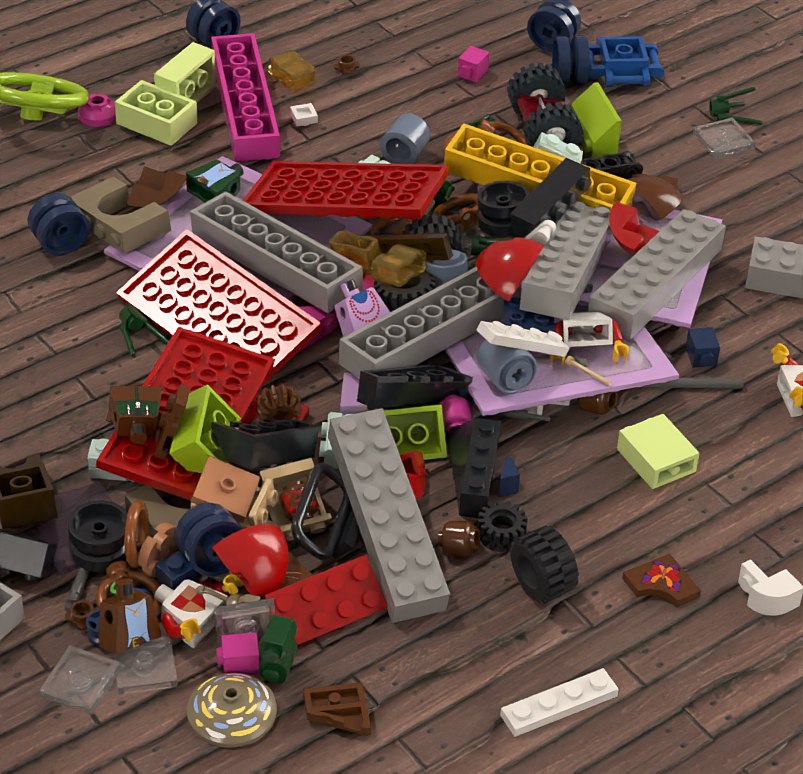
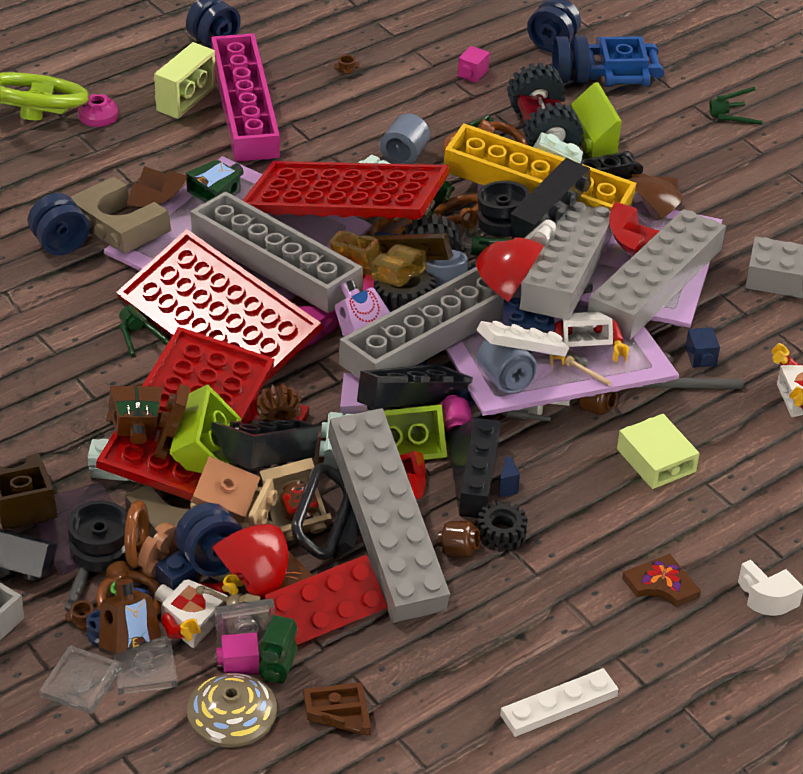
(156, 112): yellowish green brick -> none
(292, 70): clear yellow brick -> none
(303, 114): white plate -> none
(544, 564): black tyre -> none
(724, 138): clear plate -> none

